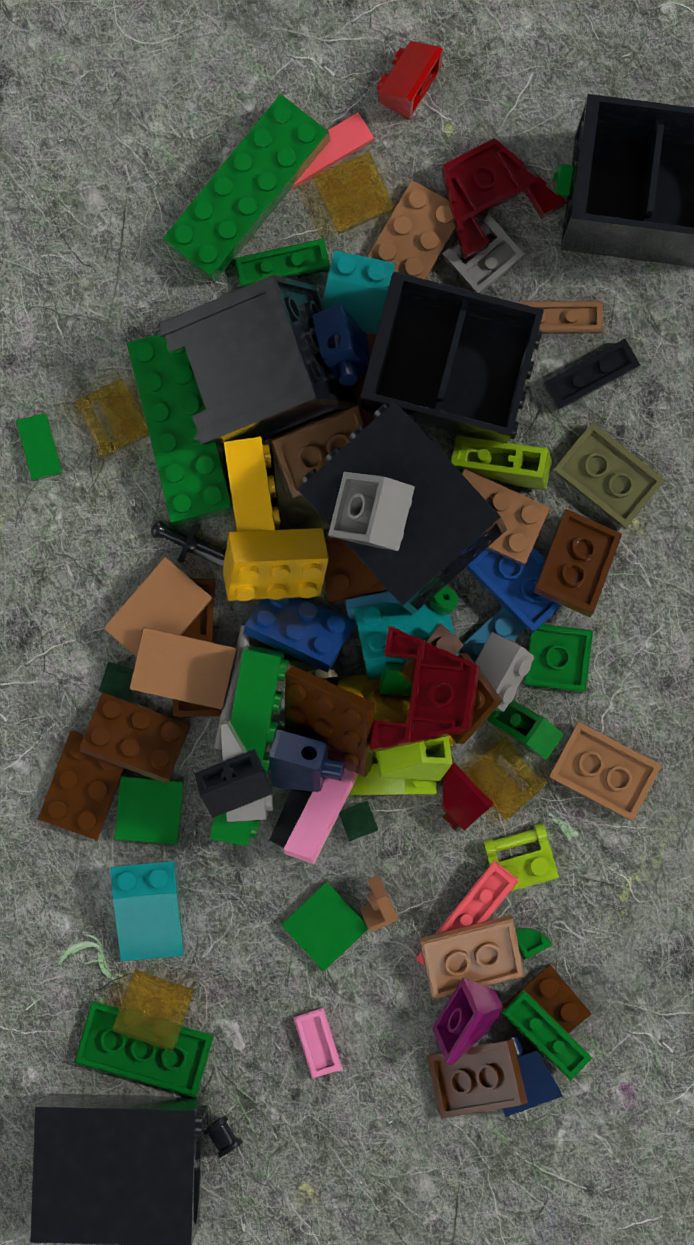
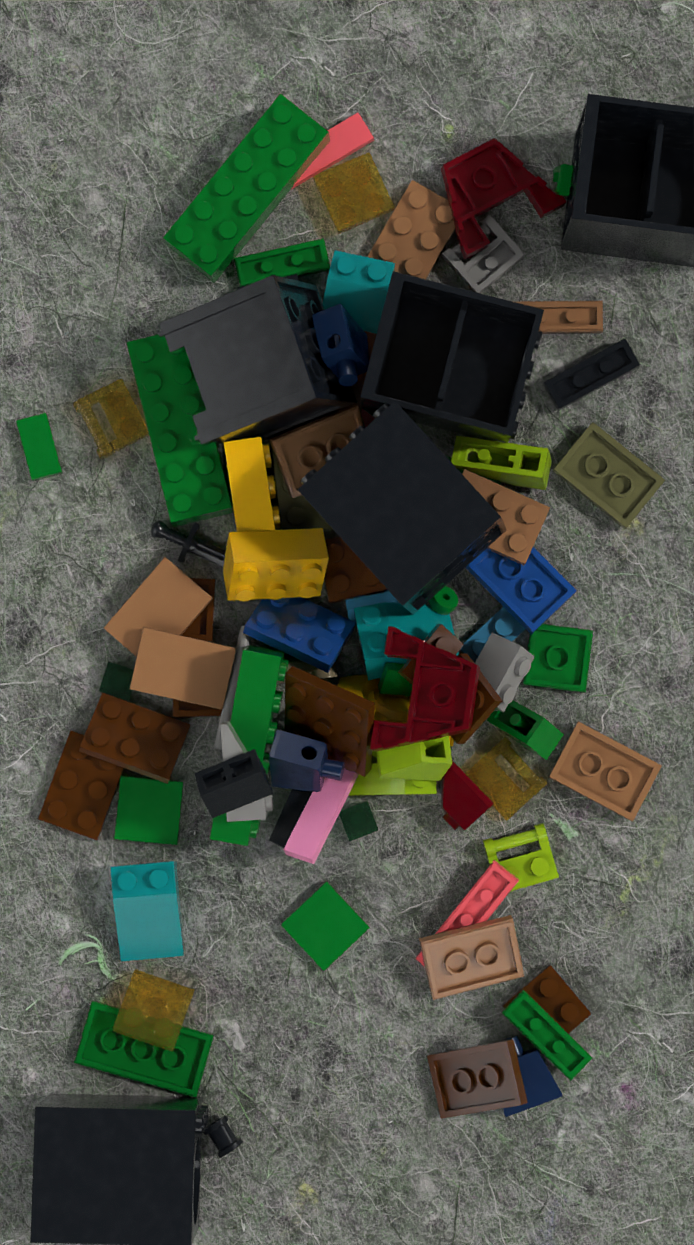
(317, 1043): bright pink tile -> none
(371, 510): light grey slope -> none
(380, 909): medium nougat bracket -> none
(410, 77): red slope -> none
(466, 1018): magenta slope -> none
(531, 942): green tile -> none
(577, 563): reddish brown plate -> none

